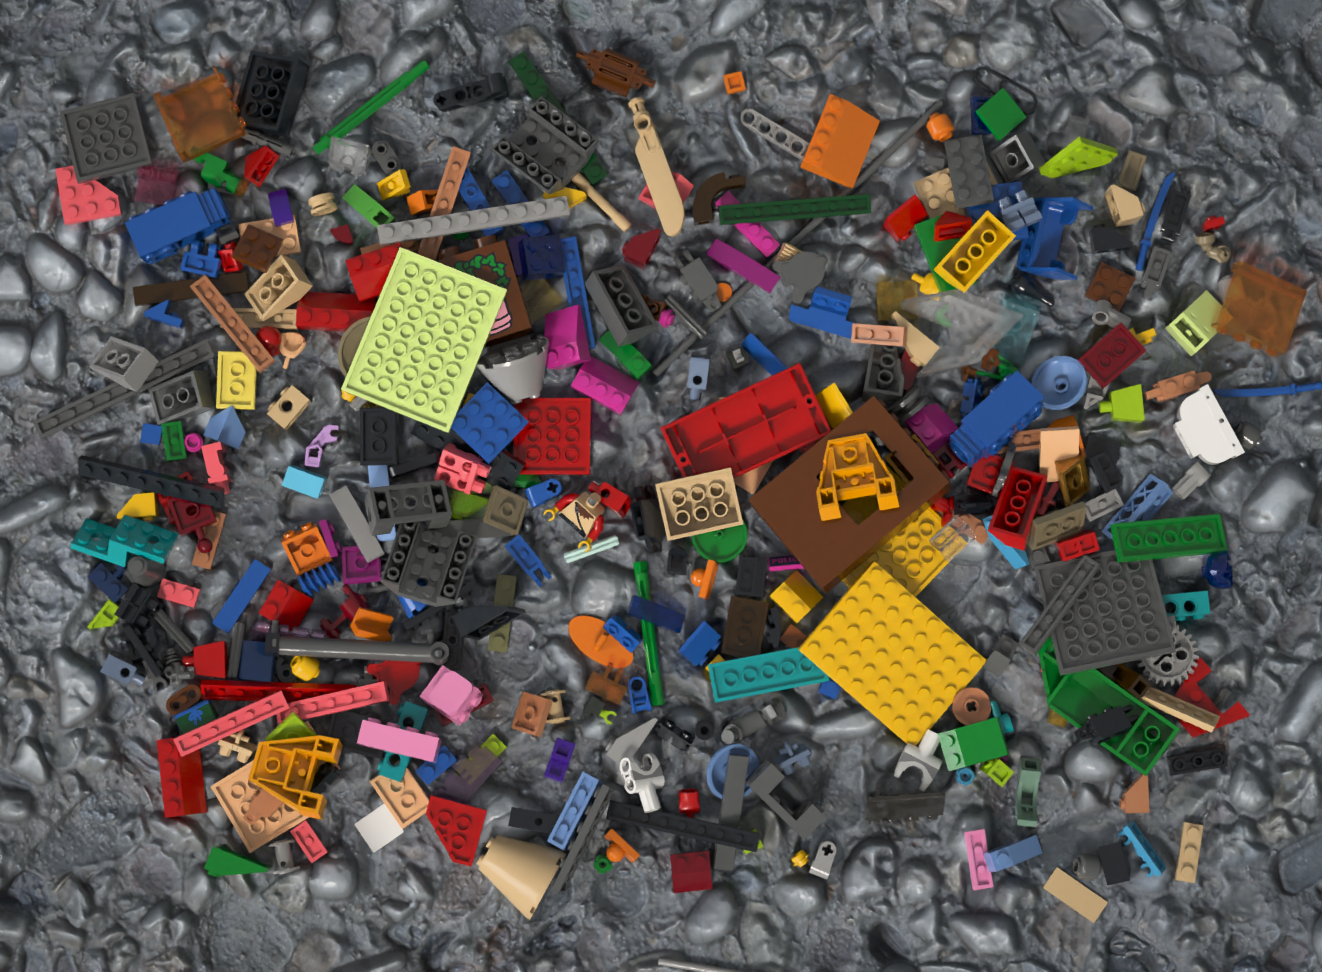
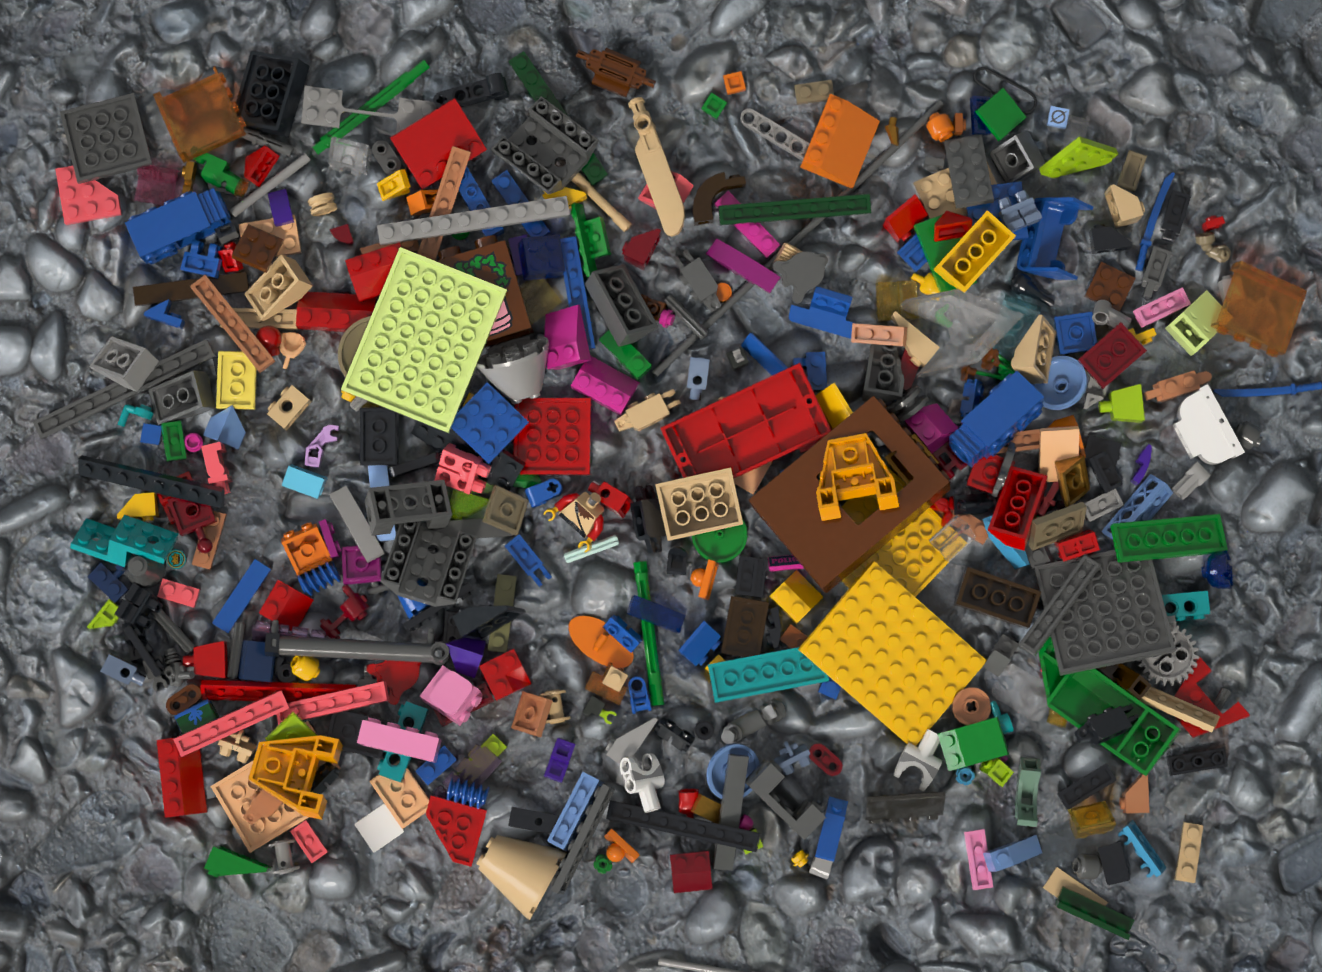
(142, 411): none -> teal plate
(176, 559): none -> tile
(189, 174): none -> pearl gold plate
(270, 184): none -> light grey piece
(325, 107): none -> light grey hinge
(367, 207): bright green slope -> none
(372, 625): orange panel -> none
(429, 141): none -> red slope
(466, 655): none -> dark purple slope
(467, 793): none -> blue piece
(505, 675): none -> red slope
(591, 237): none -> green bracket
(615, 678): none -> tan plate
(647, 412): none -> tan hinge
(707, 808): none -> pearl gold tile
(714, 106): none -> green tile
(745, 822): none -> dark pink hinge
(813, 92): none -> dark tan plate
(816, 369): none -> blue plate
(825, 759): none -> dark red plate
(831, 828): none -> blue slope
(892, 131): none -> pearl gold bar
(913, 253): none -> blue plate
(959, 124): none -> dark orange plate
(997, 598): none -> dark brown brick
(1035, 352): none -> tan slope
(1058, 117): none -> light blue tile
(1075, 333): none -> blue plate
(1086, 786): none -> black plate
(1091, 819): none -> clear yellow slope
(1094, 912): none -> dark green fence
(1143, 460): none -> dark purple slope
(1161, 307): none -> bright pink hinge

